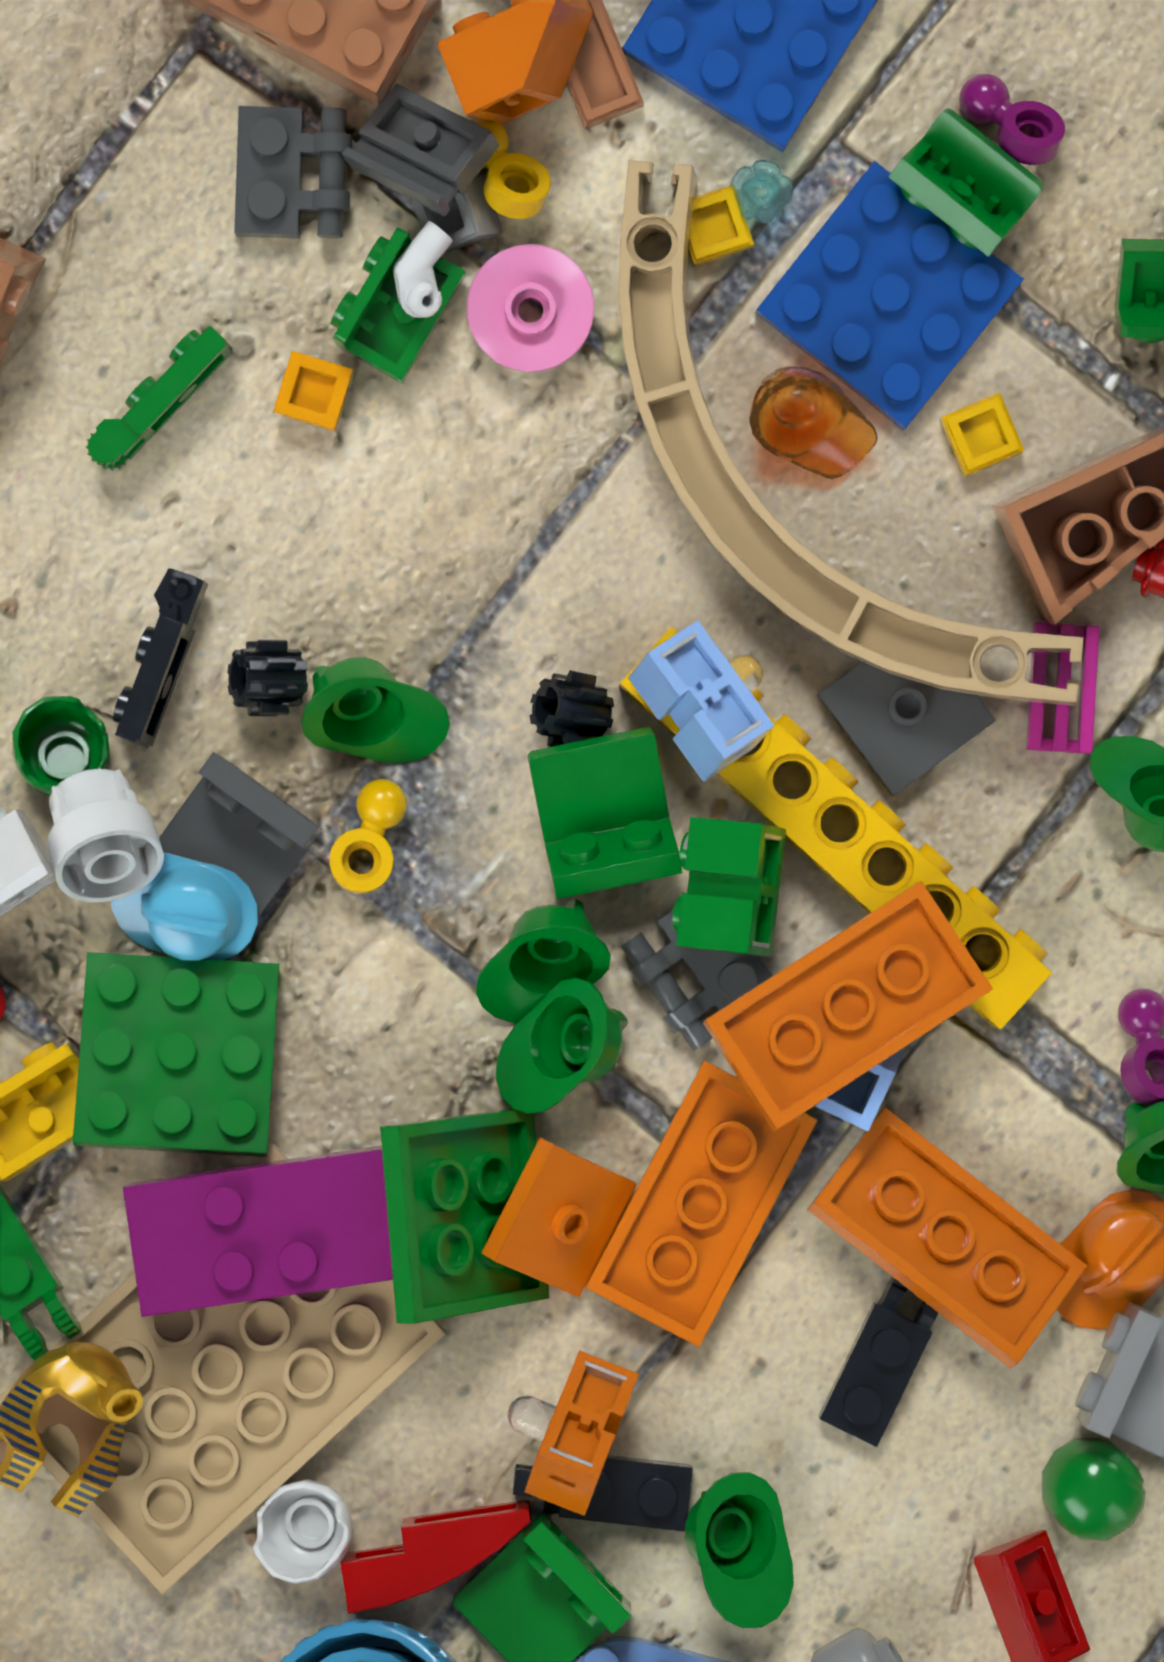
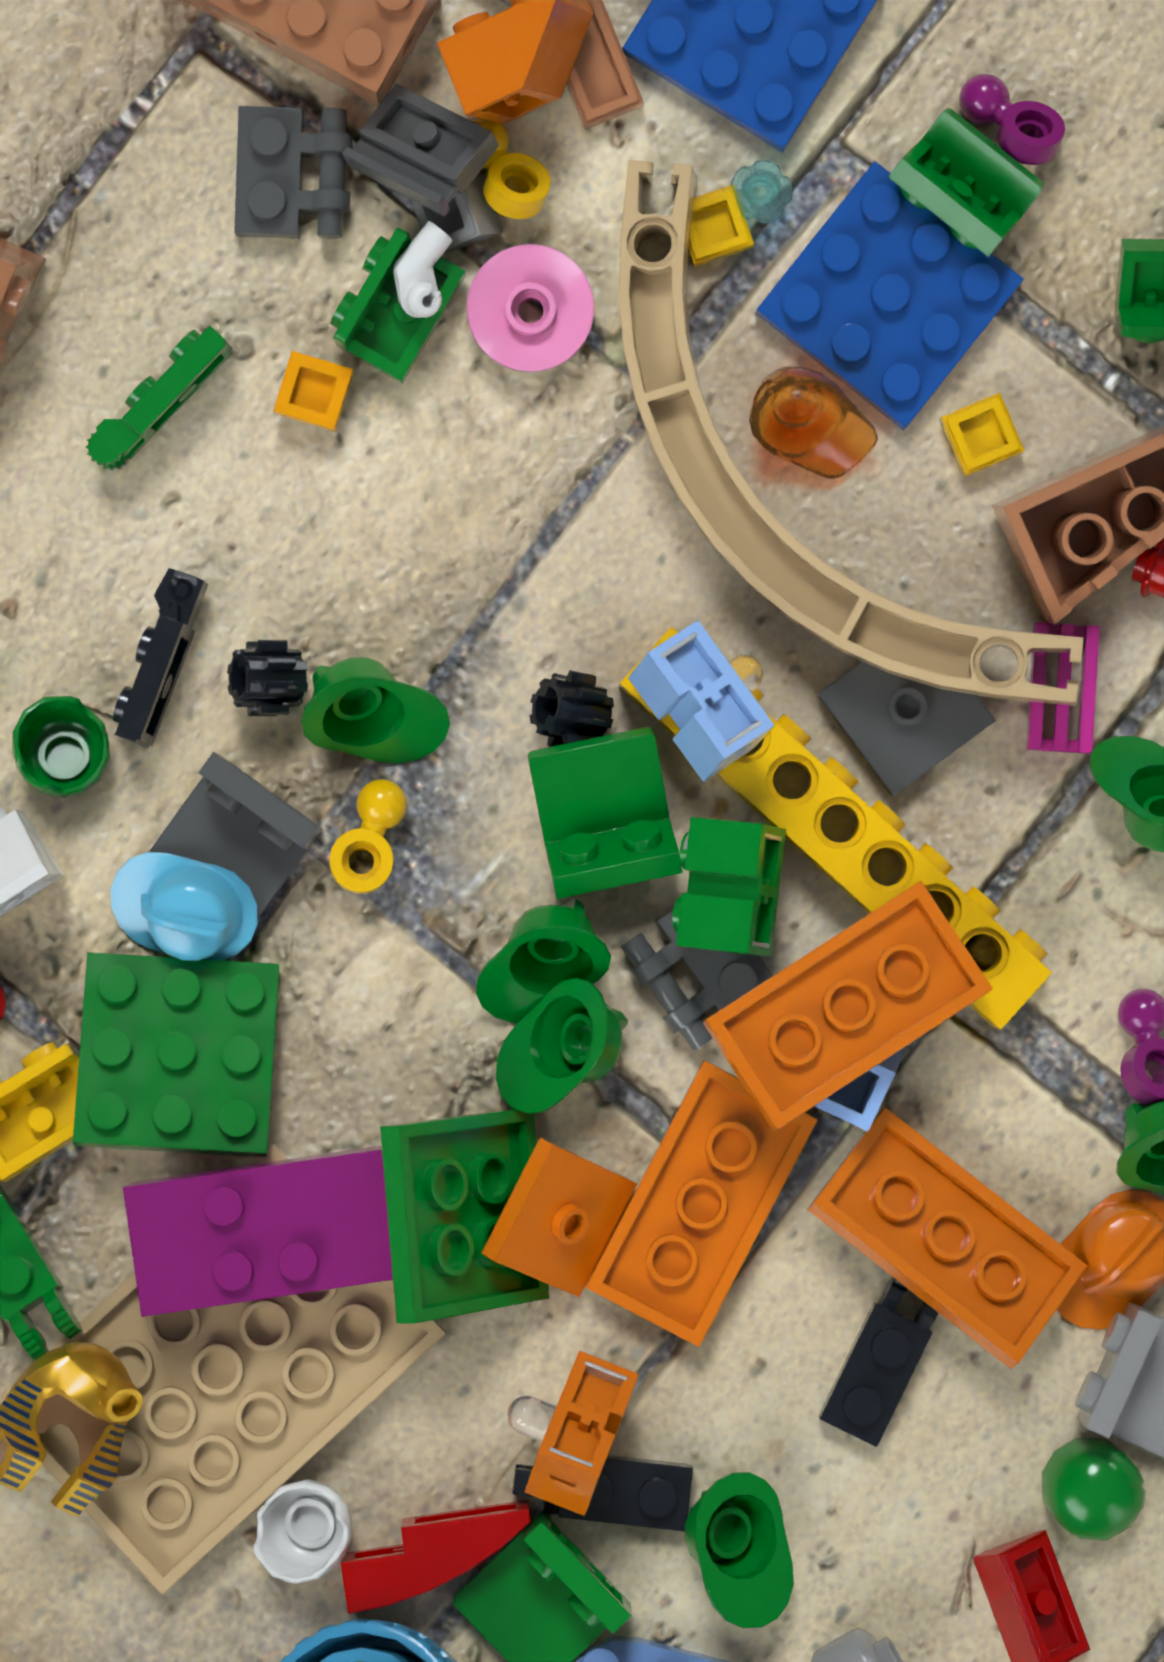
(101, 837): white piece -> none

